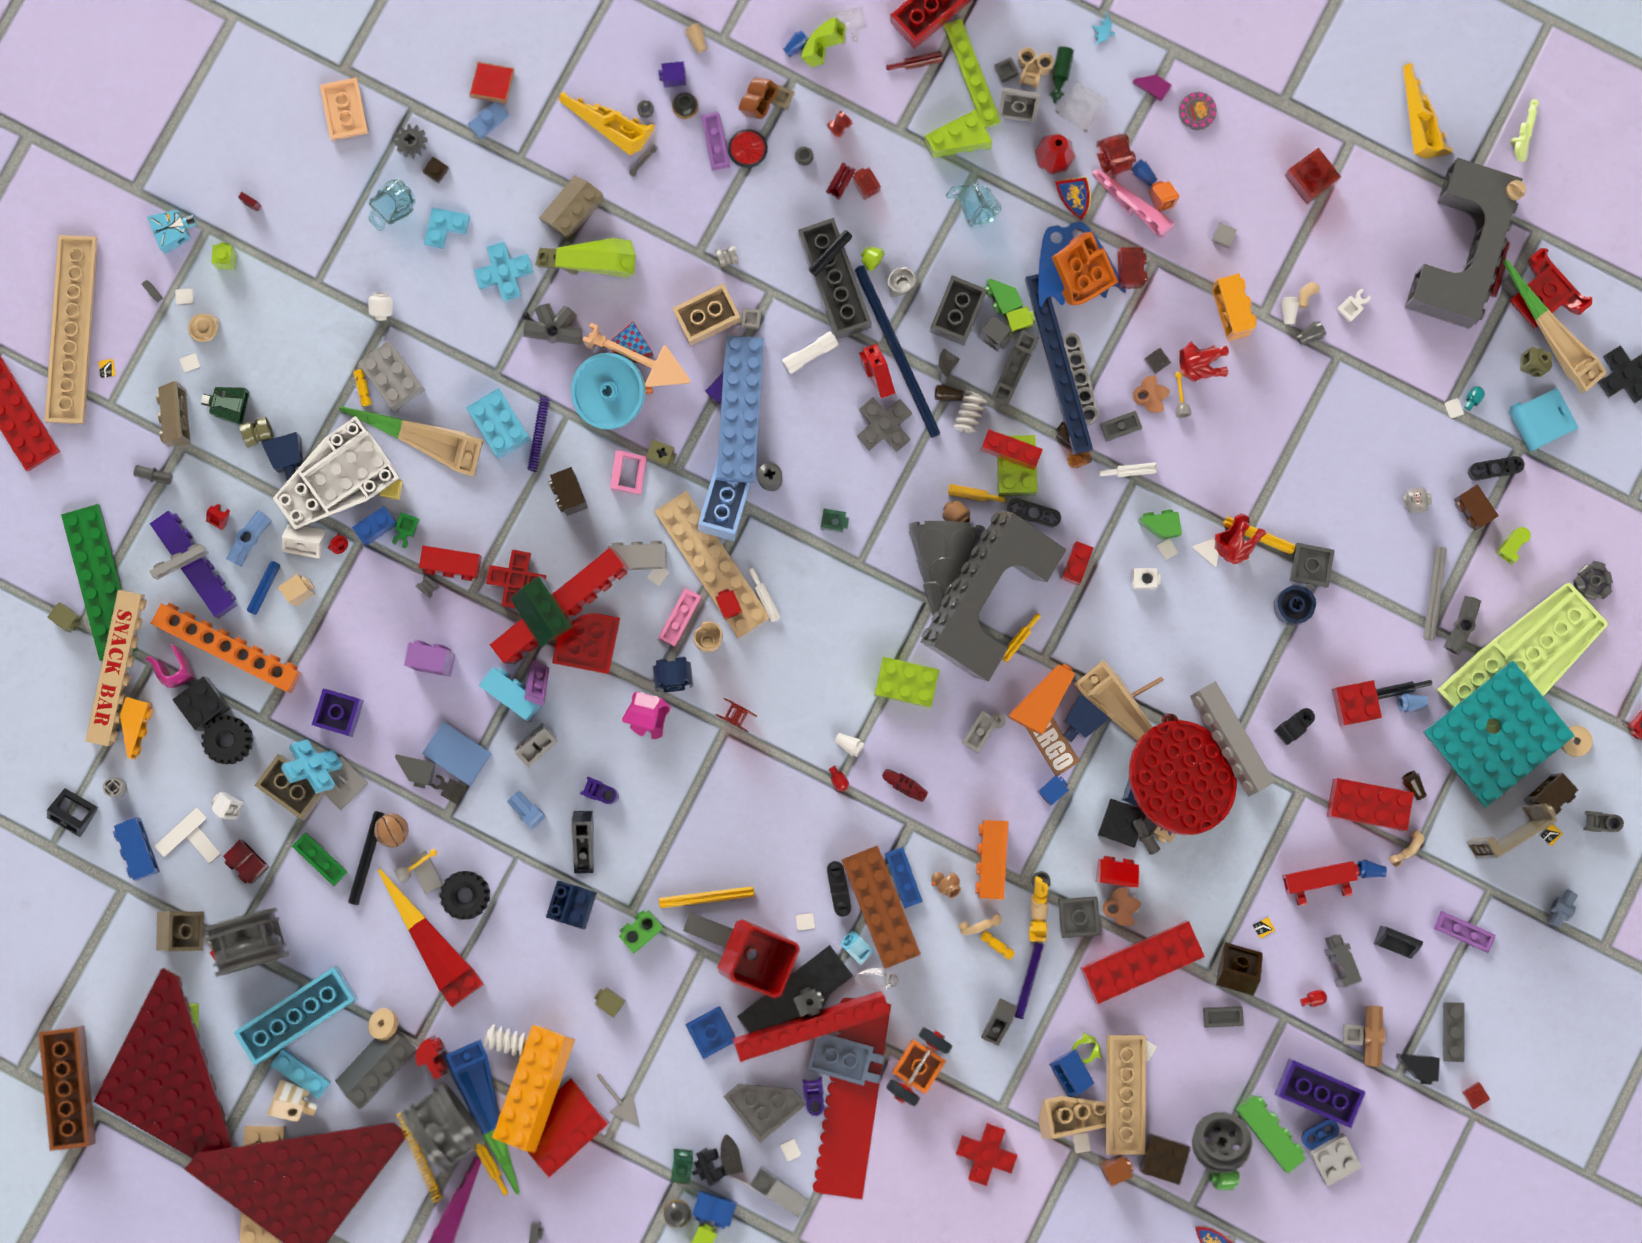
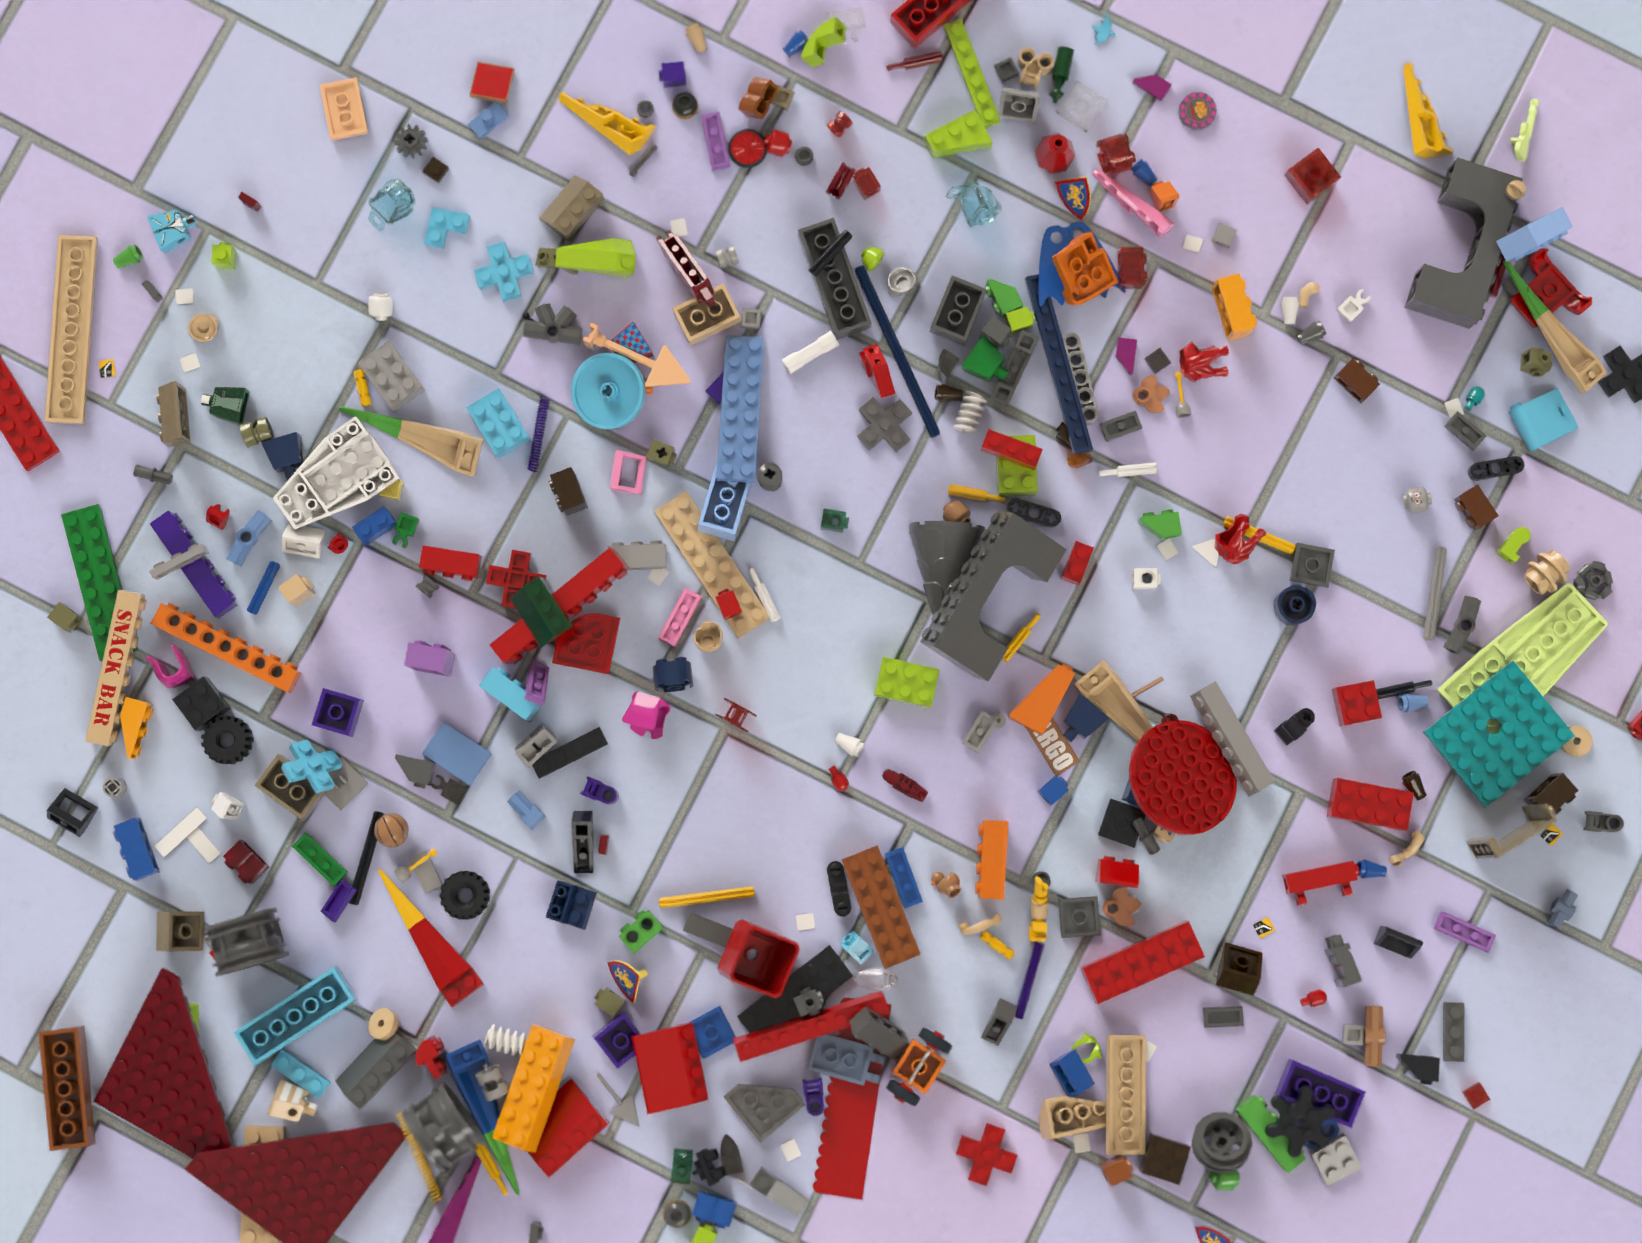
(128, 256): none -> bright green cone
(338, 900): none -> dark purple tile
(492, 1082): none -> light grey wheel
(569, 752): none -> black plate
(603, 844): none -> dark red tile
(616, 1039): none -> dark purple brick
(626, 978): none -> shield
(670, 1068): none -> red piece
(679, 227): none -> white sticker
(687, 268): none -> hinge
(777, 143): none -> red head
(878, 1033): none -> dark grey brick
(985, 362): none -> green torso
(1126, 353): none -> magenta tile
(1192, 243): none -> white sticker
(1291, 1111): none -> black plate
(1357, 380): none -> reddish brown brick
(1465, 431): none -> dark grey plate
(1535, 235): none -> light blue brick
(1550, 569): none -> tan piece

